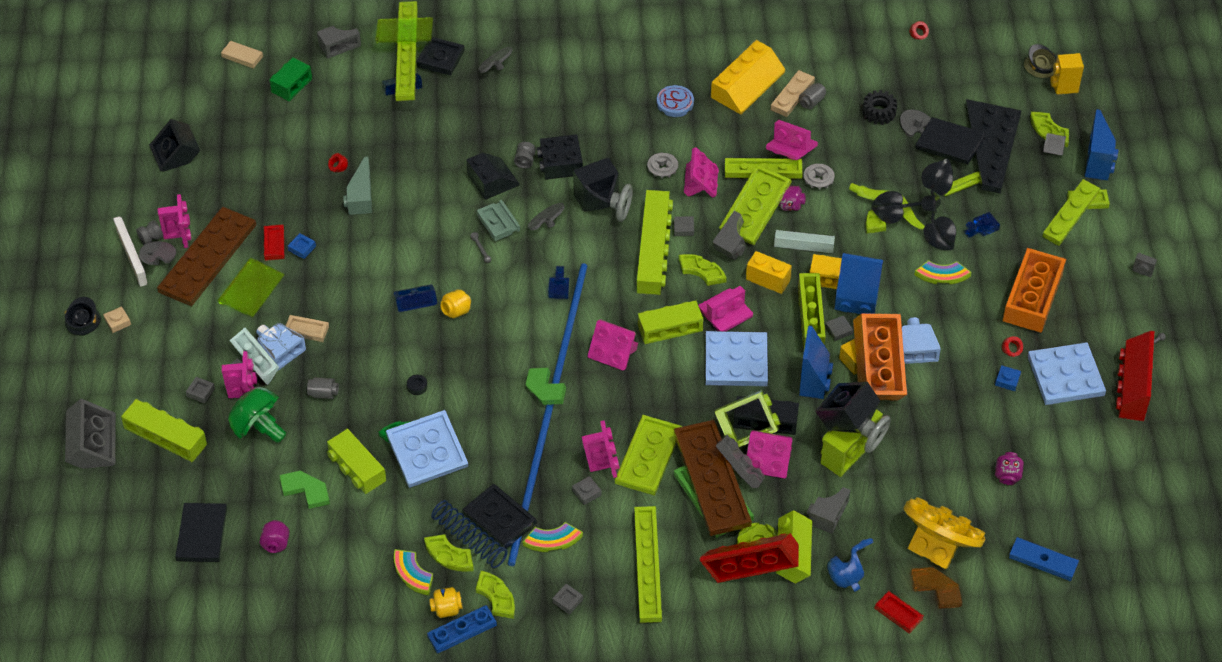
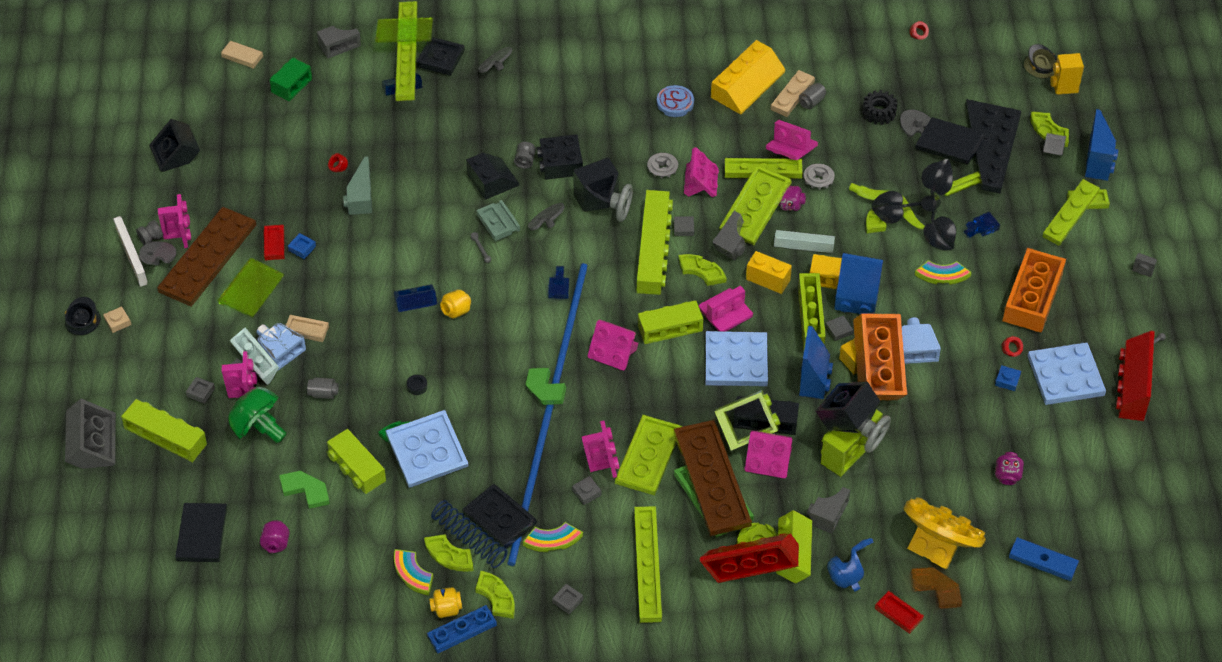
(740, 461): dark grey hinge -> none

